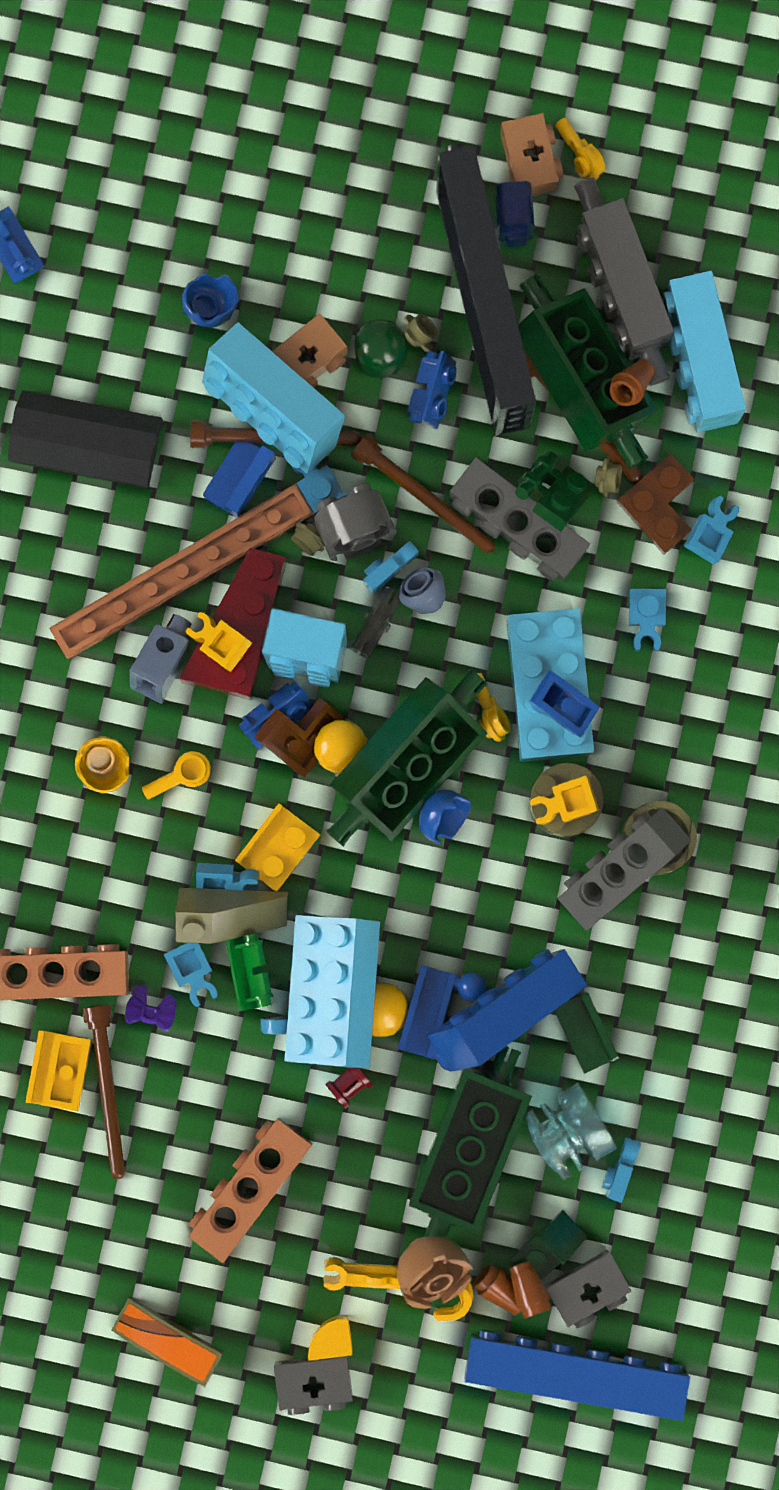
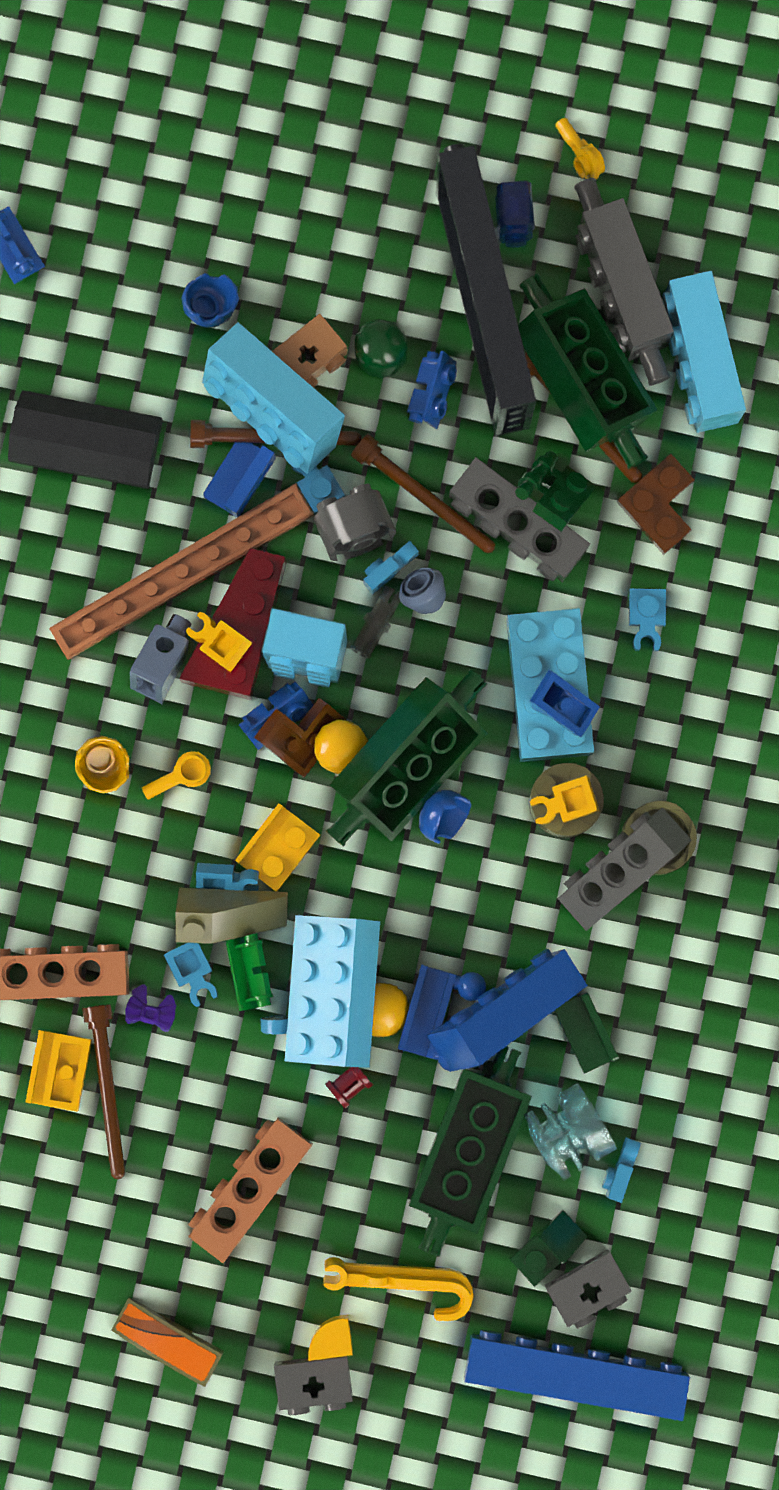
(308, 539): olive plate -> none
(420, 331): olive plate -> none
(432, 1270): medium nougat cylinder -> none
(493, 719): yellow plate -> none
(496, 1287): dark orange cone -> none
(526, 135): medium nougat brick -> none
(529, 1290): dark orange cone -> none
(608, 477): olive plate -> none
(631, 383): dark orange cone -> none
(709, 534): dark azure plate -> none

